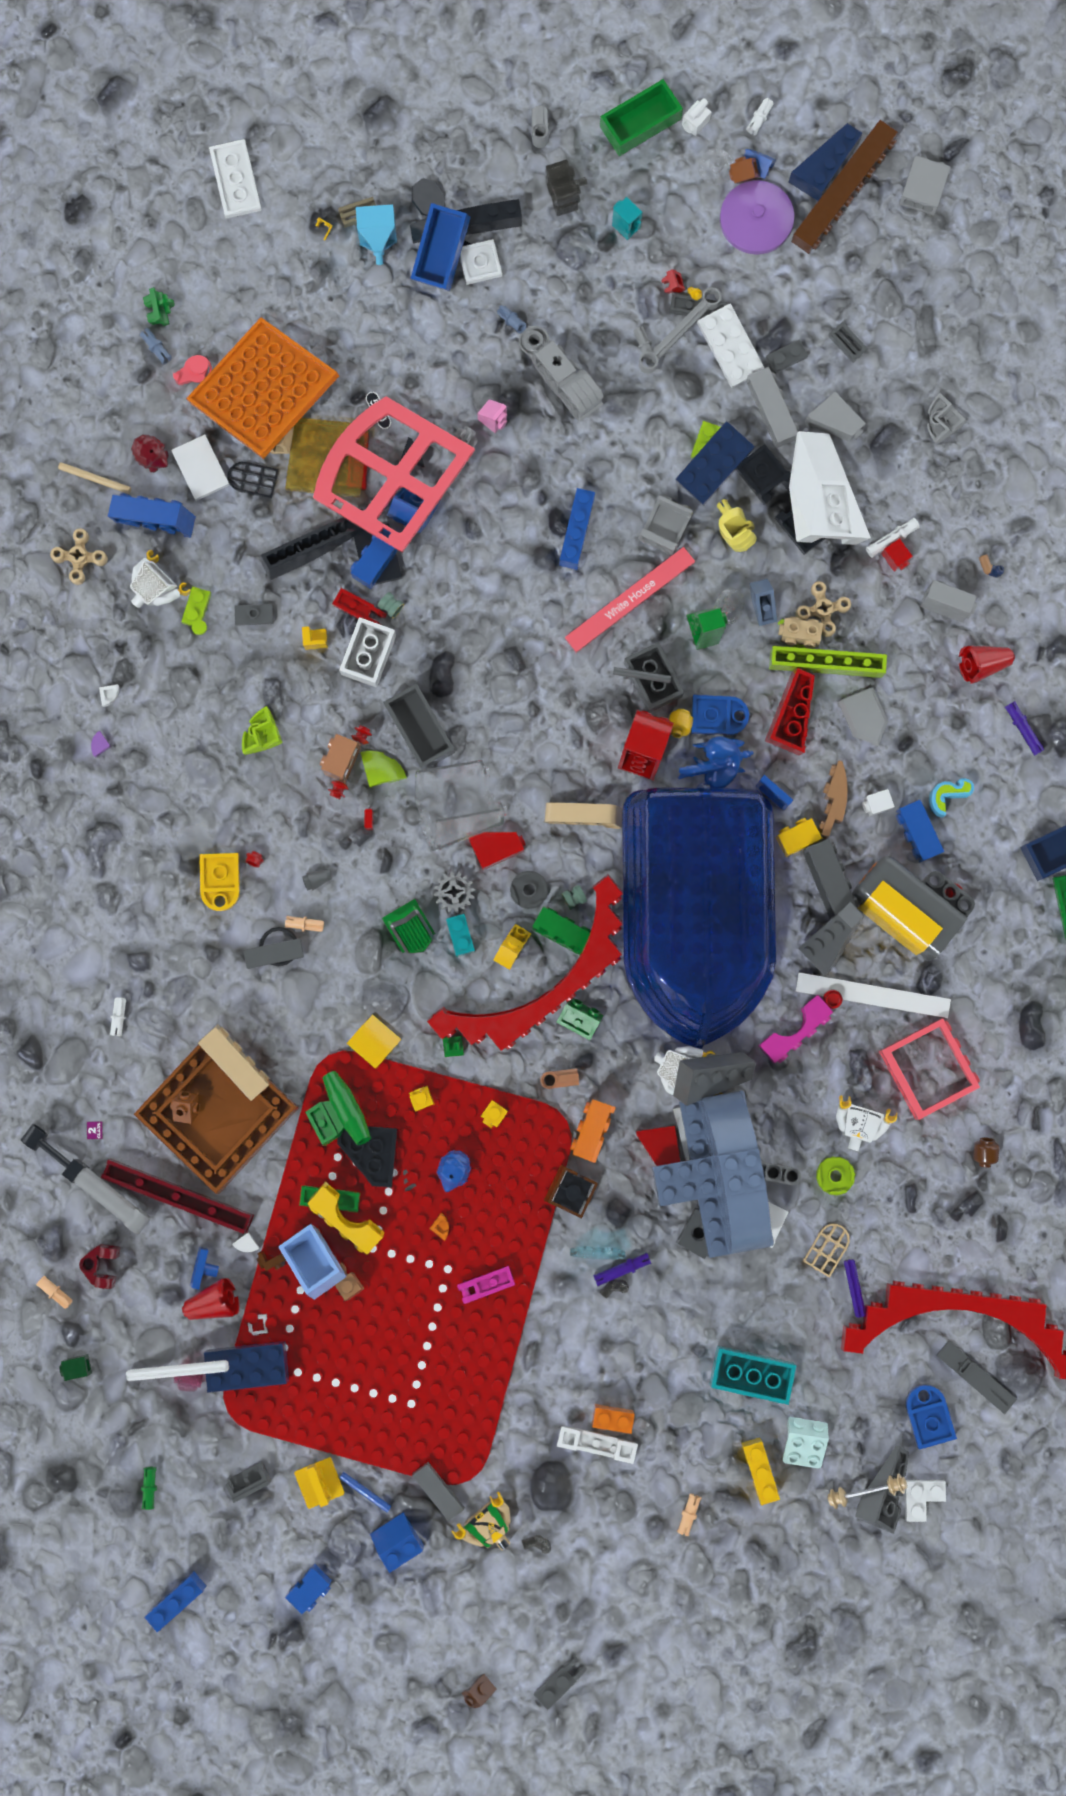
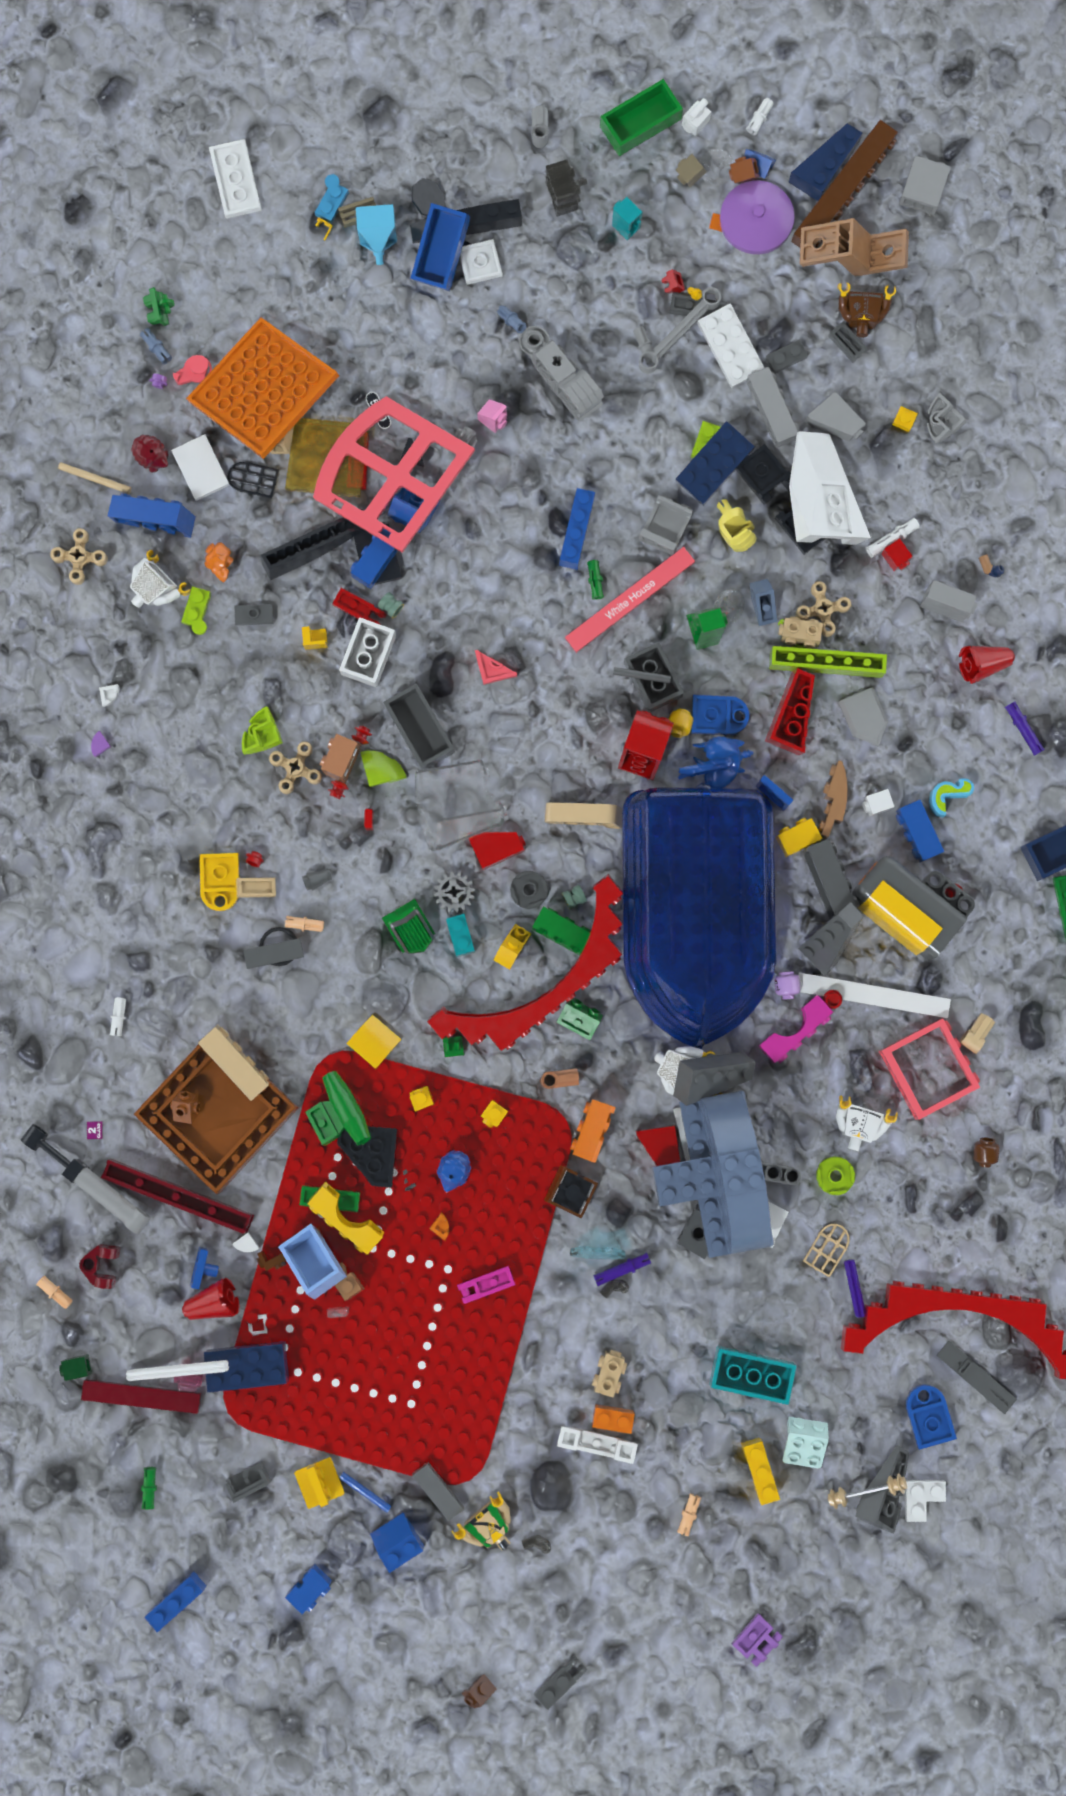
(141, 1396): none -> dark red tile
(158, 381): none -> medium lavender plate
(218, 560): none -> orange head
(255, 887): none -> tan tile
(302, 772): none -> tan gear
(332, 199): none -> dark azure hinge
(338, 1312): none -> clear tile
(492, 670): none -> coral tile
(595, 579): none -> green pin
(611, 1368): none -> tan brick
(690, 170): none -> dark tan brick
(715, 222): none -> orange sticker
(752, 1637): none -> medium lavender plate
(787, 984): none -> lavender head
(854, 247): none -> medium nougat bracket
(863, 309): none -> reddish brown torso
(904, 419): none -> yellow plate
(975, 1036): none -> tan piece

